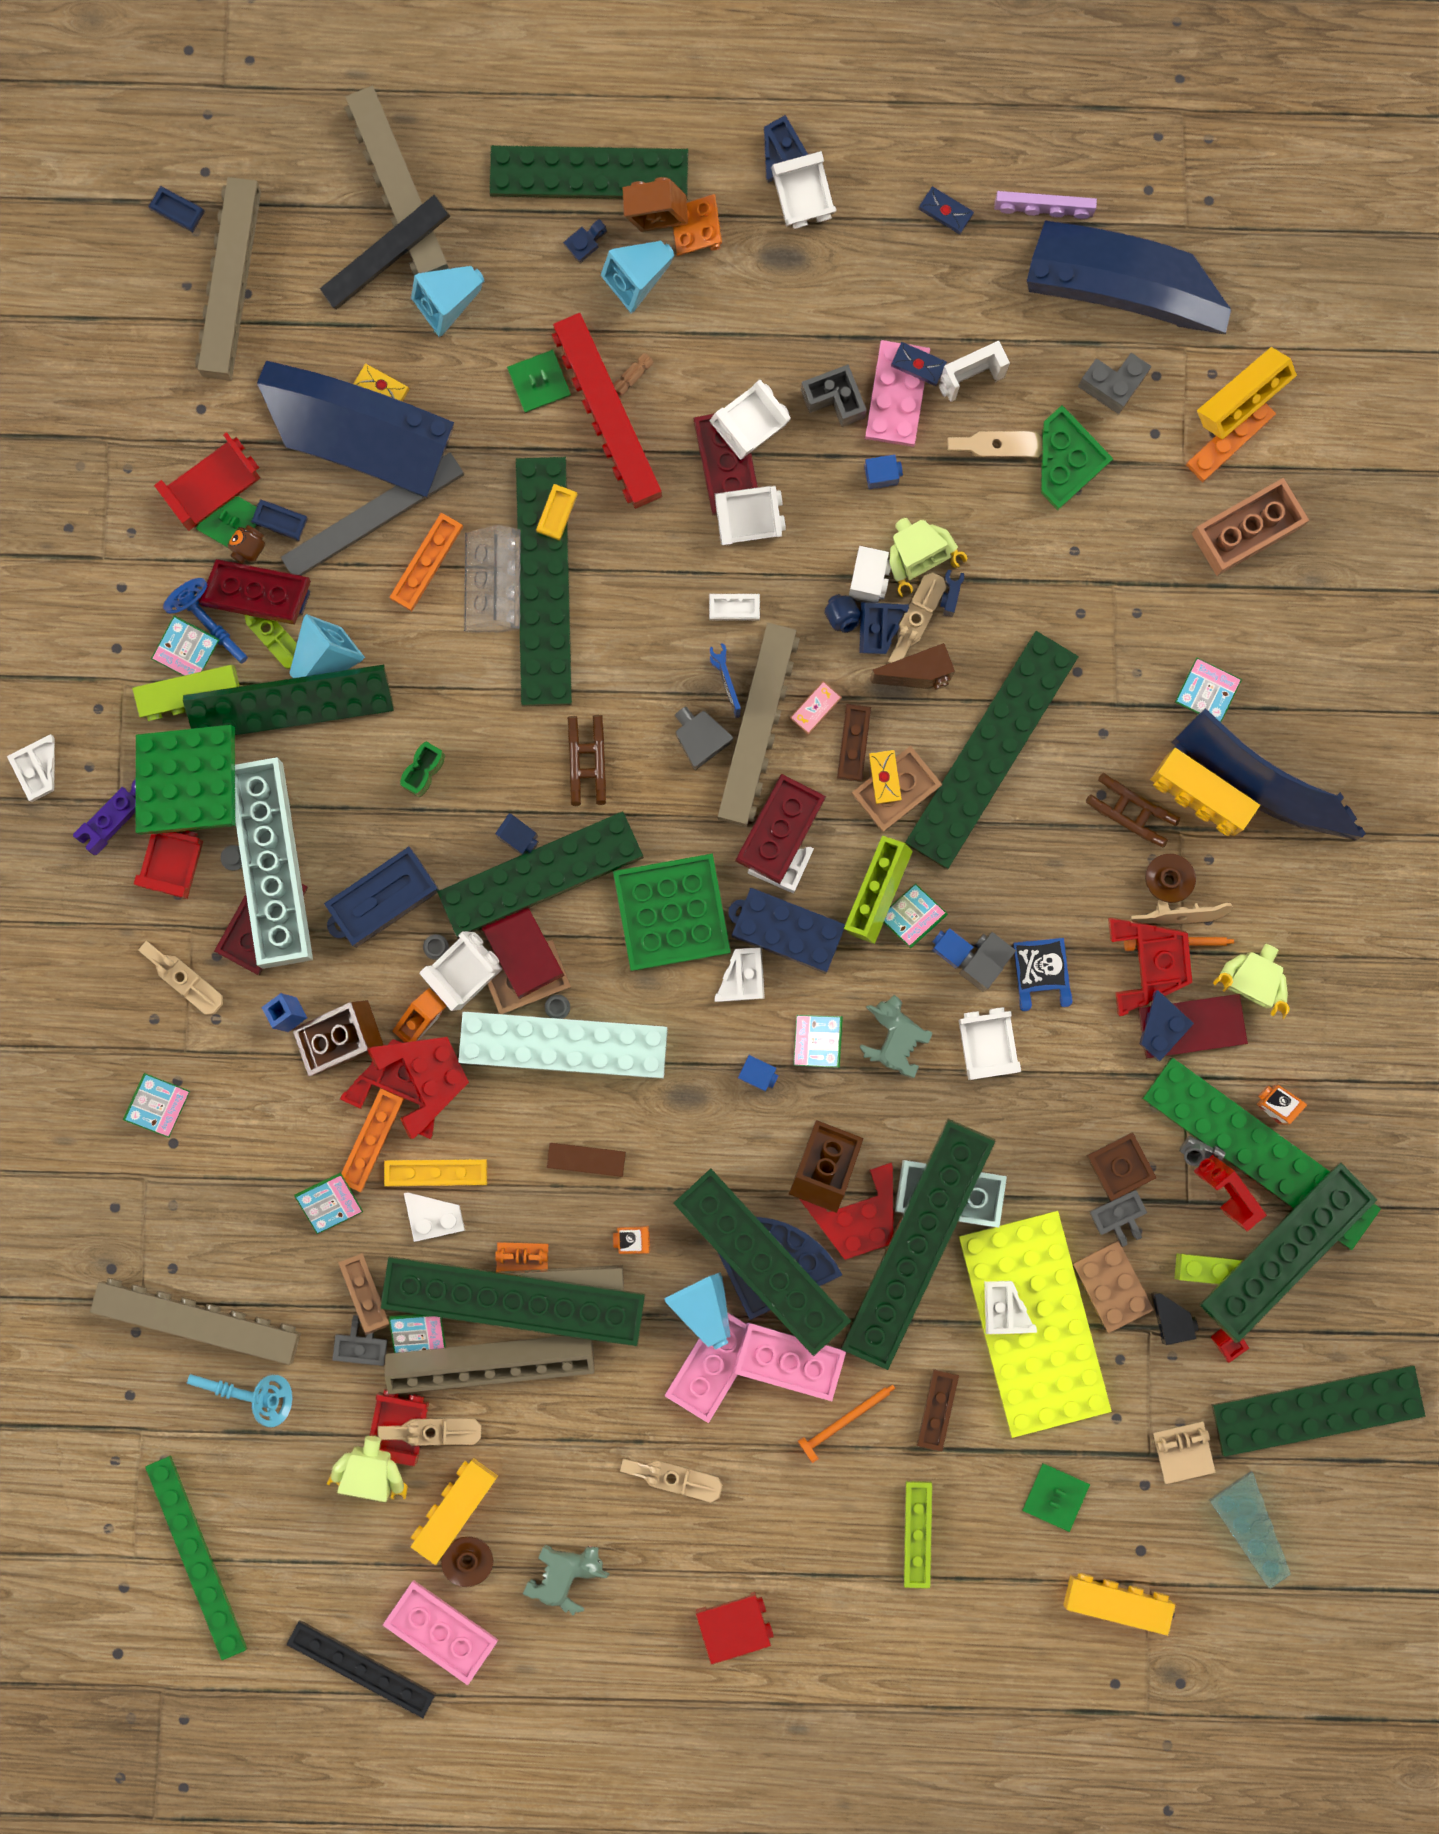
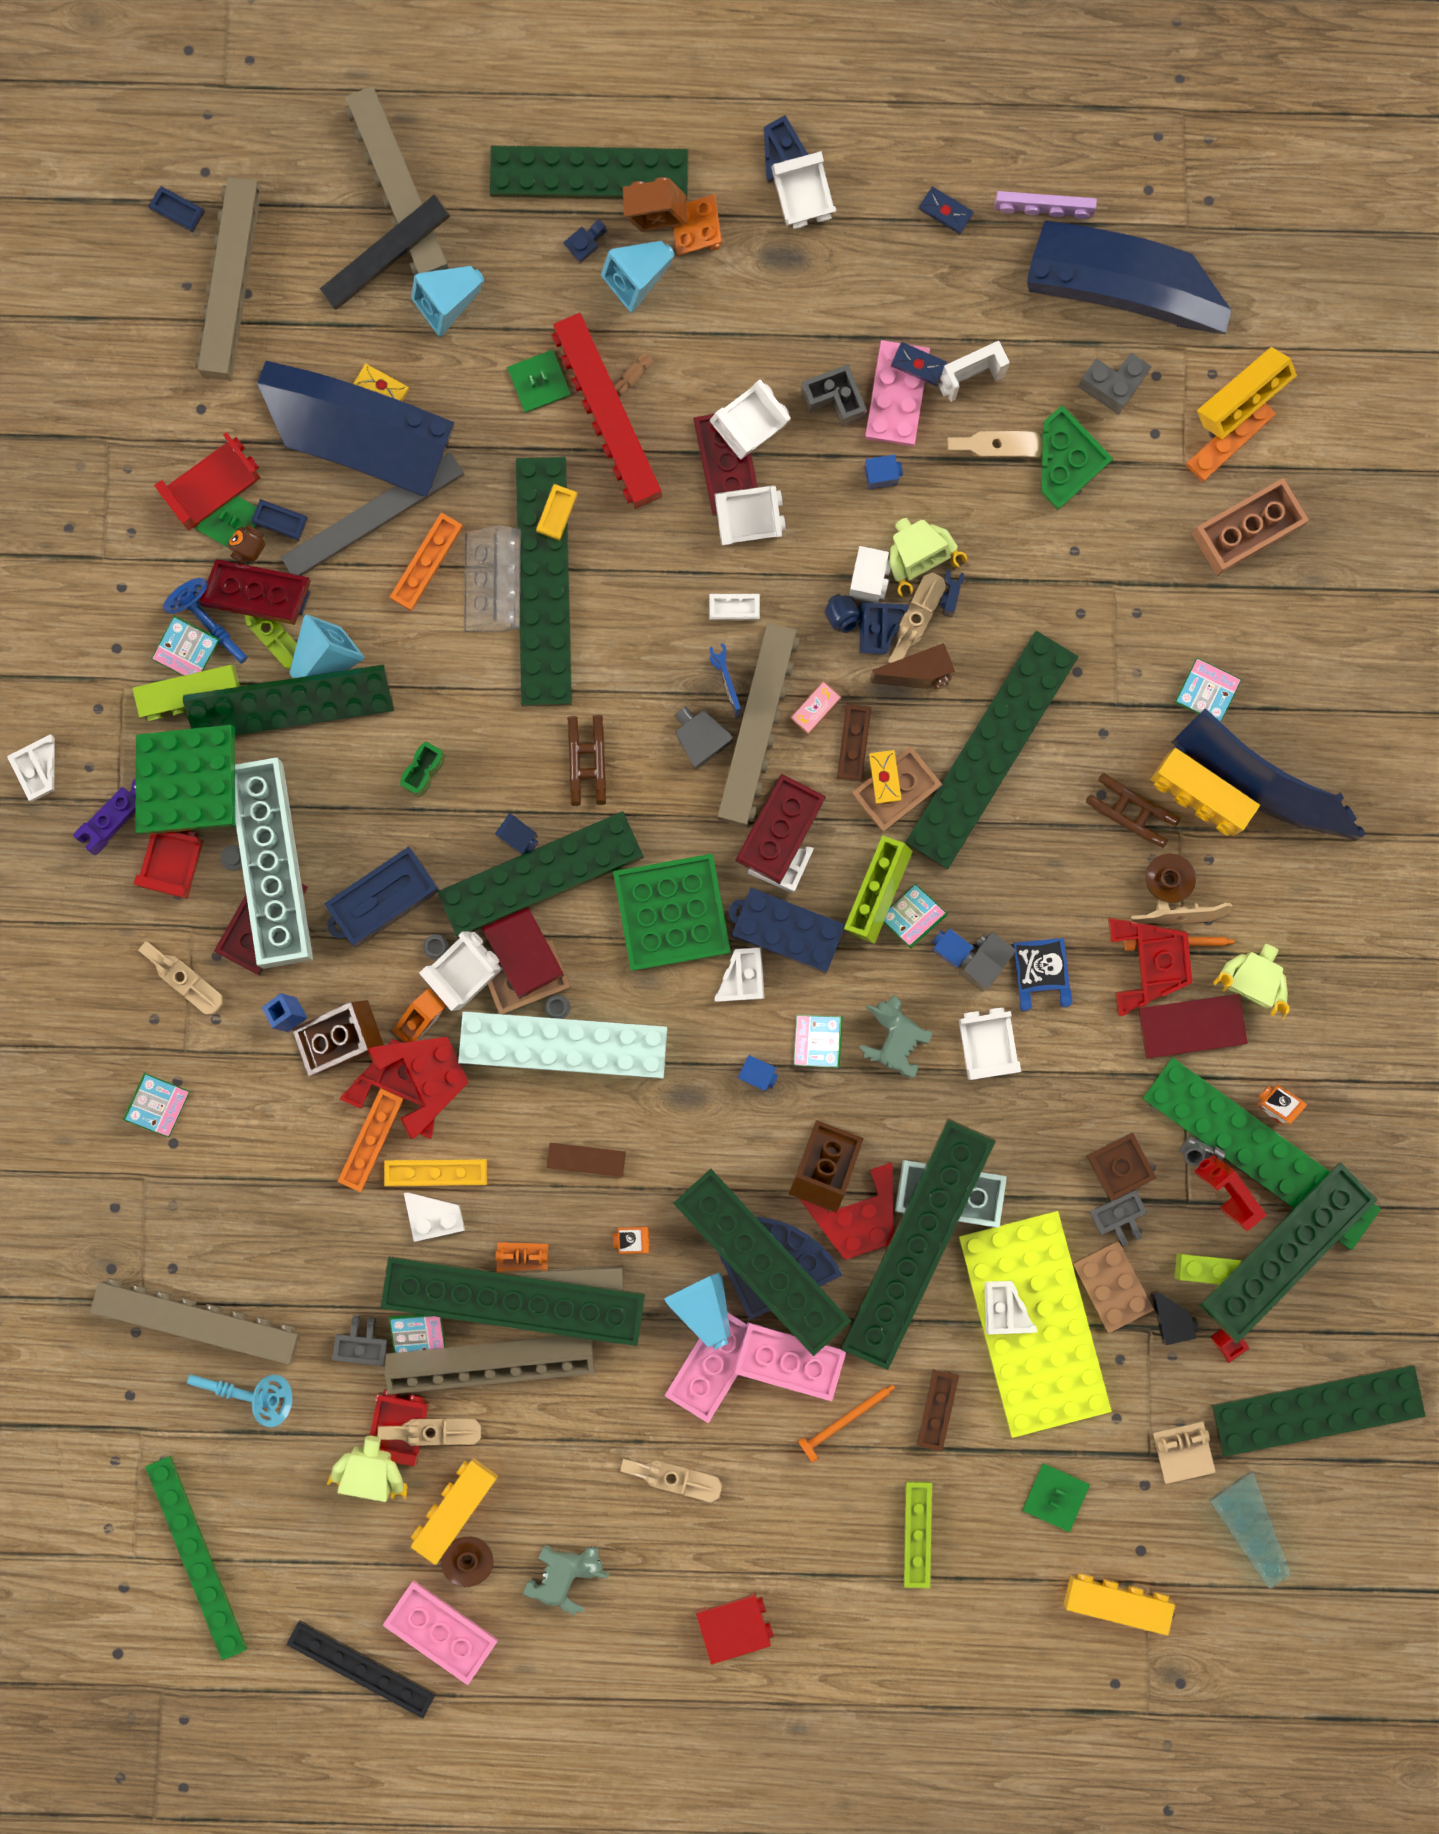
(328, 1203): piece -> none
(364, 1294): medium nougat plate -> none
(1163, 1027): dark blue wing -> none

